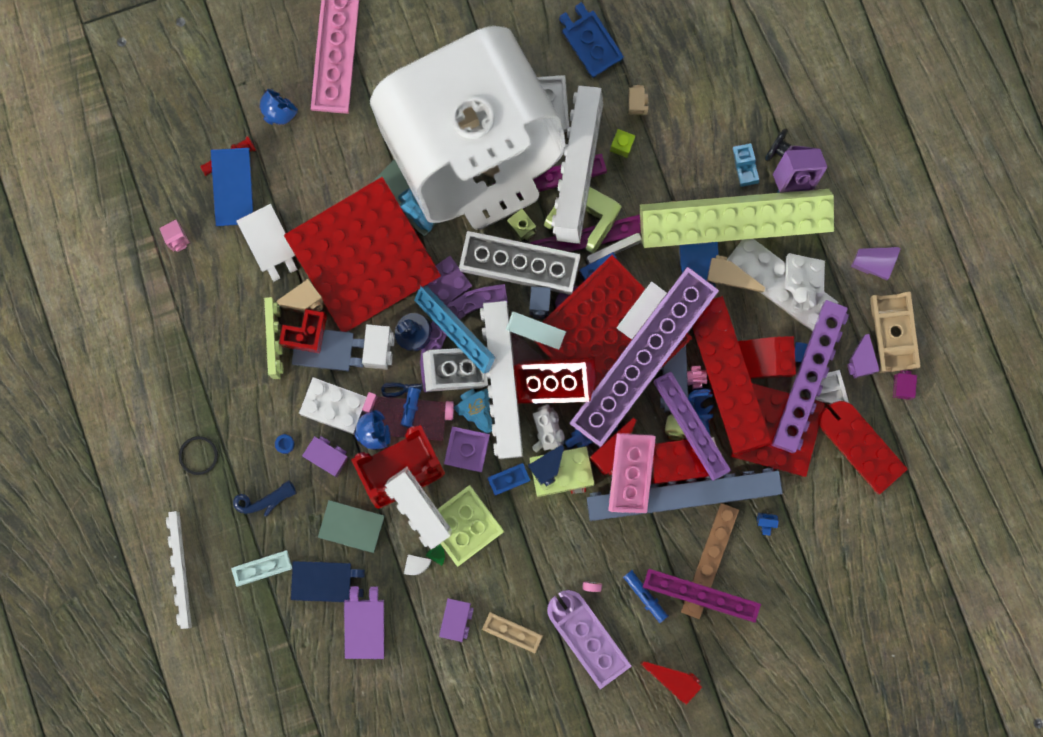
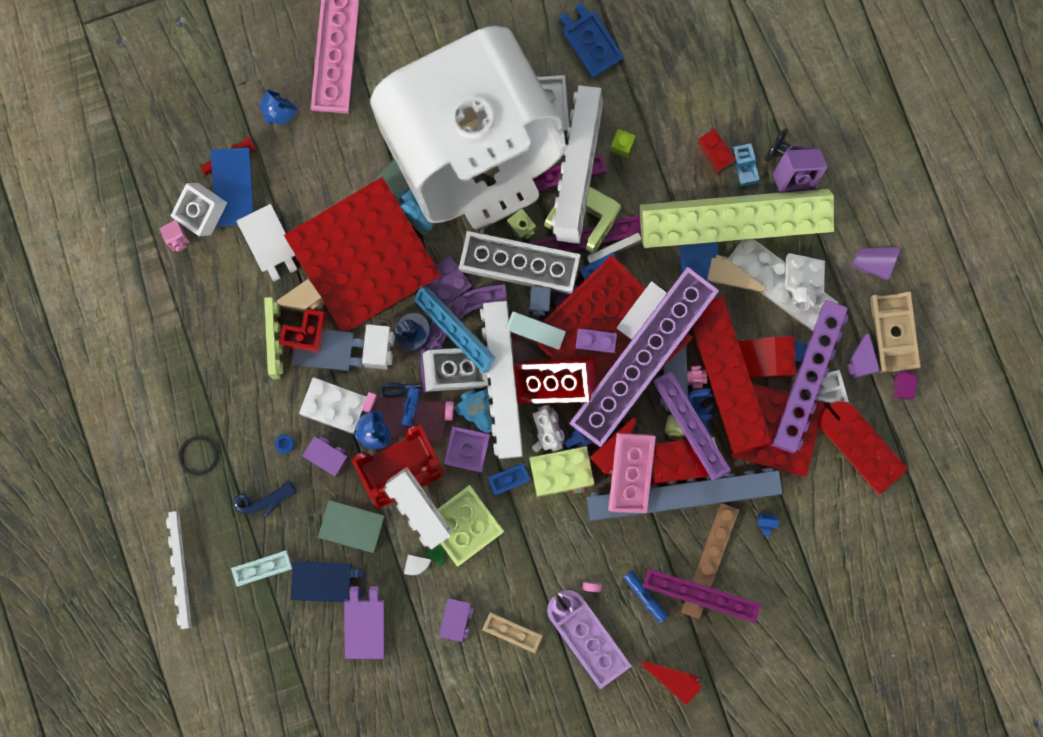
(198, 209): none -> white brick
(547, 466): dark blue slope -> none
(596, 340): none -> medium lavender brick
(637, 100): tan brick -> none
(716, 151): none -> red brick

